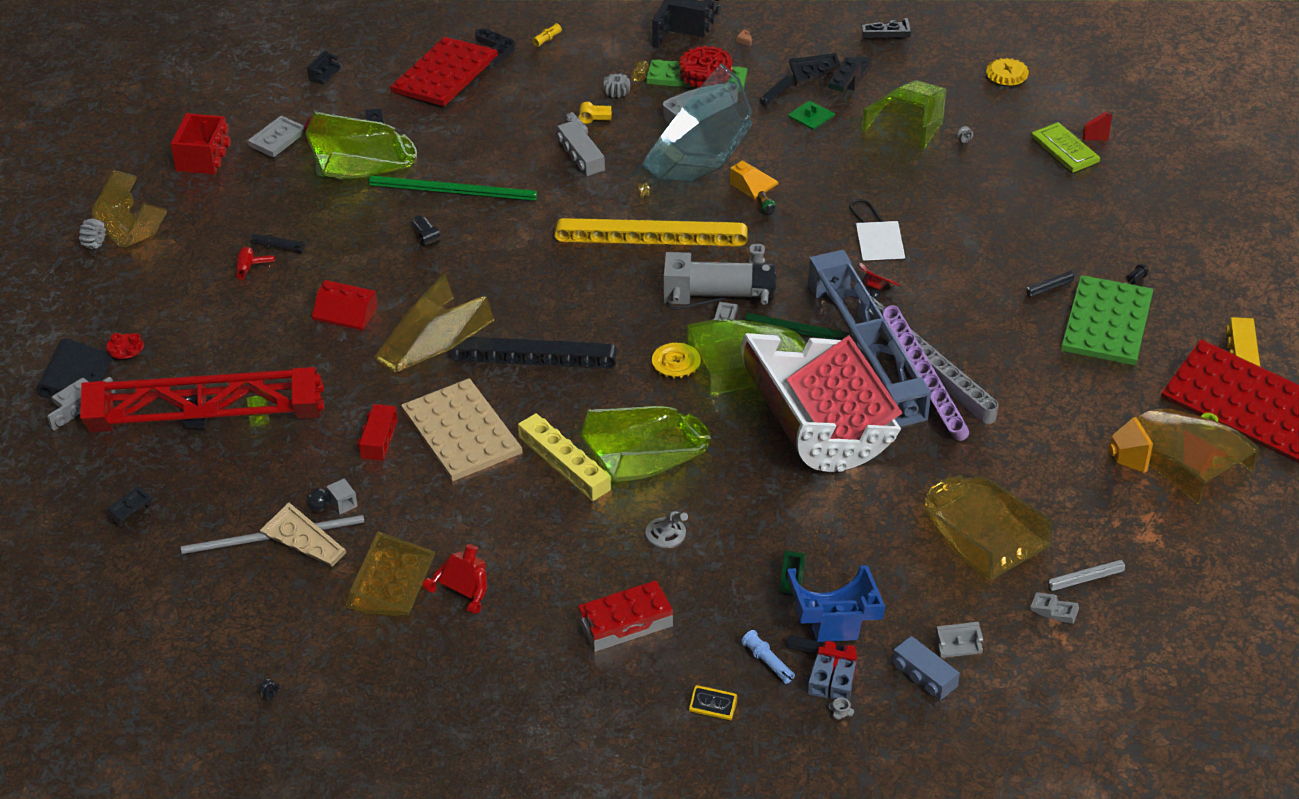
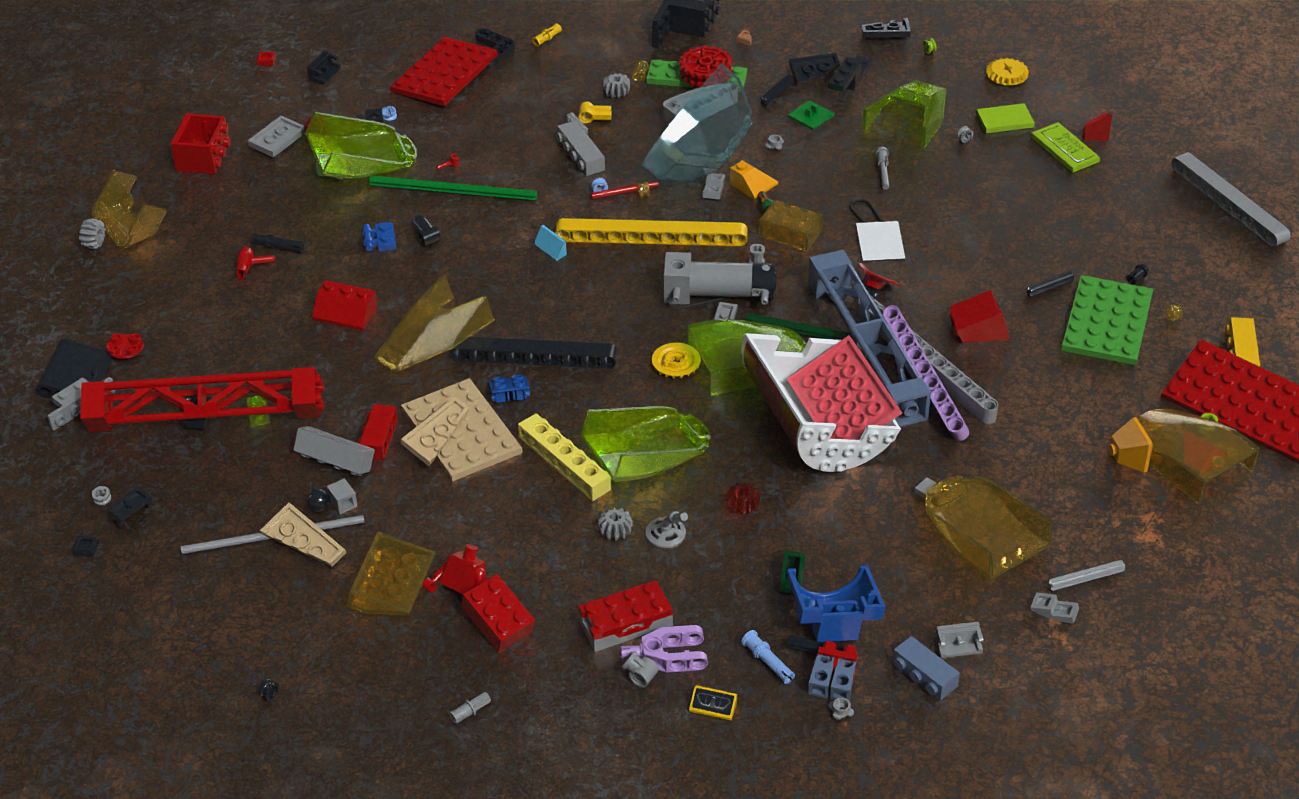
(85, 546): none -> black tile
(101, 490): none -> light grey bush
(266, 59): none -> red tile
(333, 450): none -> light grey brick
(385, 237): none -> blue plate
(391, 110): none -> light blue bush
(434, 432): none -> tan wing
(454, 161): none -> red hand
(469, 708): none -> light grey axle
(497, 613): none -> red brick
(500, 386): none -> blue hinge
(550, 243): none -> medium azure slope
(600, 181): none -> light blue bush
(615, 523): none -> light grey gear
(621, 190): none -> red bar
(641, 669): none -> light grey piece
(654, 642): none -> lavender piece
(714, 186): none -> light grey slope
(743, 498): none -> clear red gear
(774, 142): none -> light grey plate
(790, 225): none -> clear yellow brick
(882, 156): none -> light grey pin
(924, 487): none -> light grey tile
(930, 46): none -> lime bush
(979, 319): none -> red slope
(1005, 118): none -> lime tile
(1174, 312): none -> clear yellow bush
(1231, 199): none -> light grey beam

